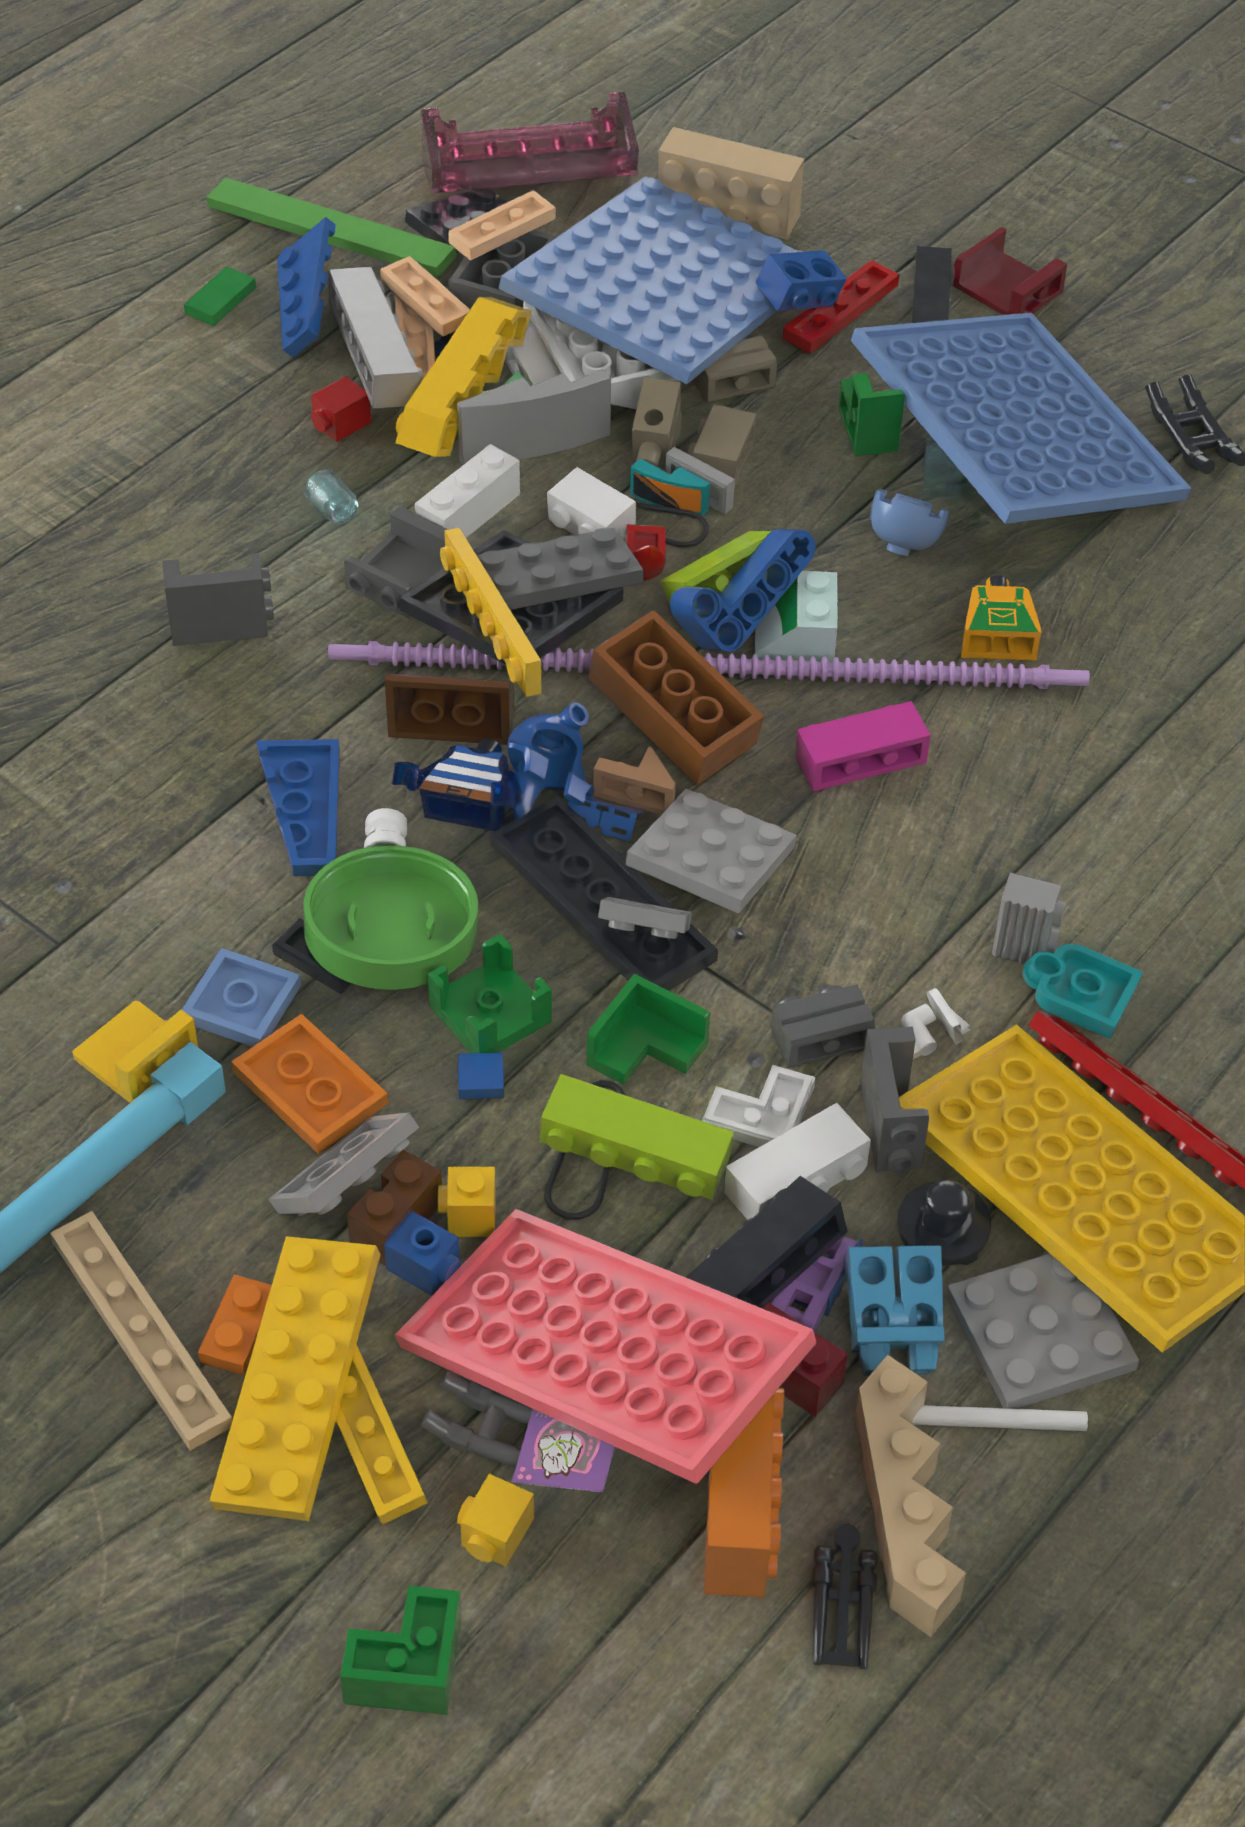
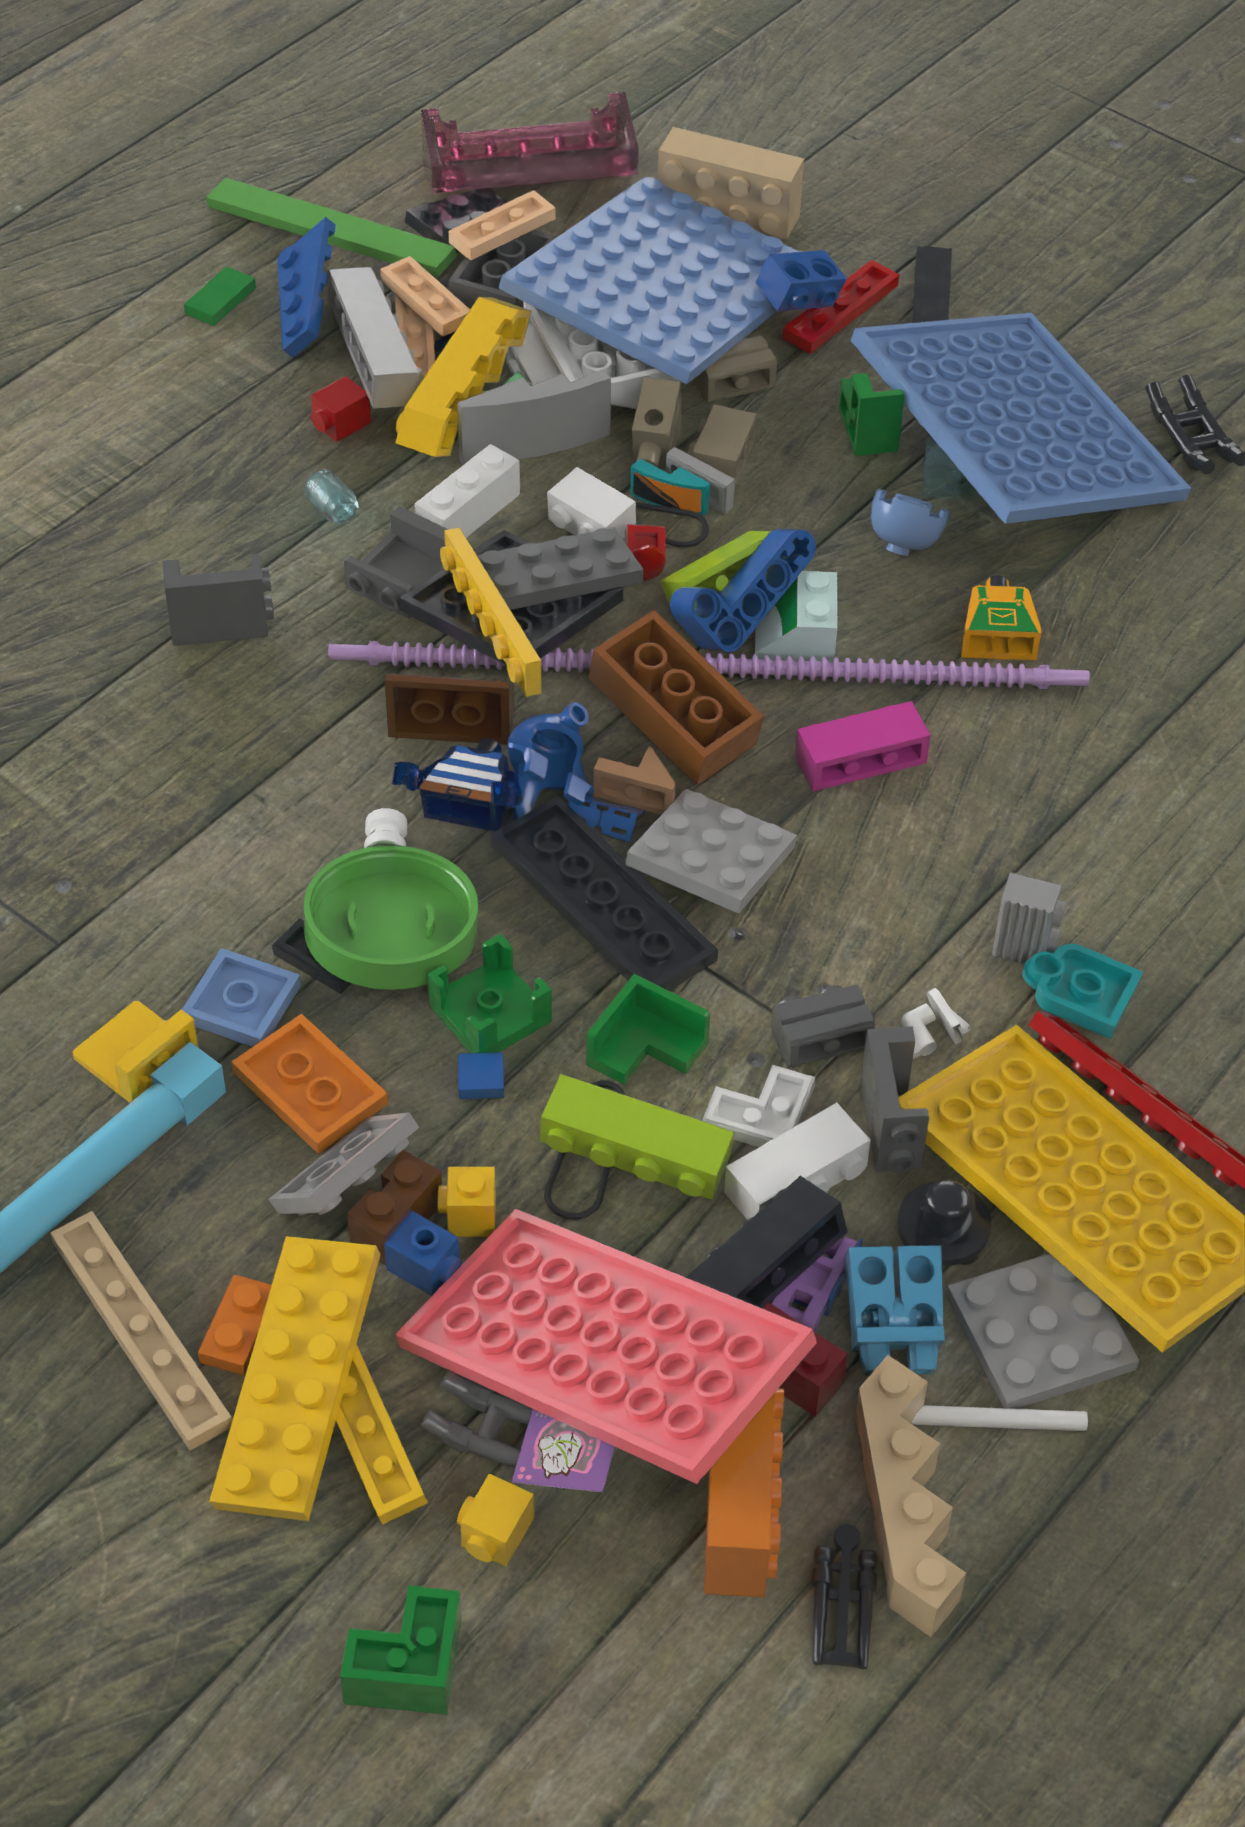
(305, 798): blue wing -> none
(626, 914): light grey plate -> none
(1005, 282): dark red panel -> none

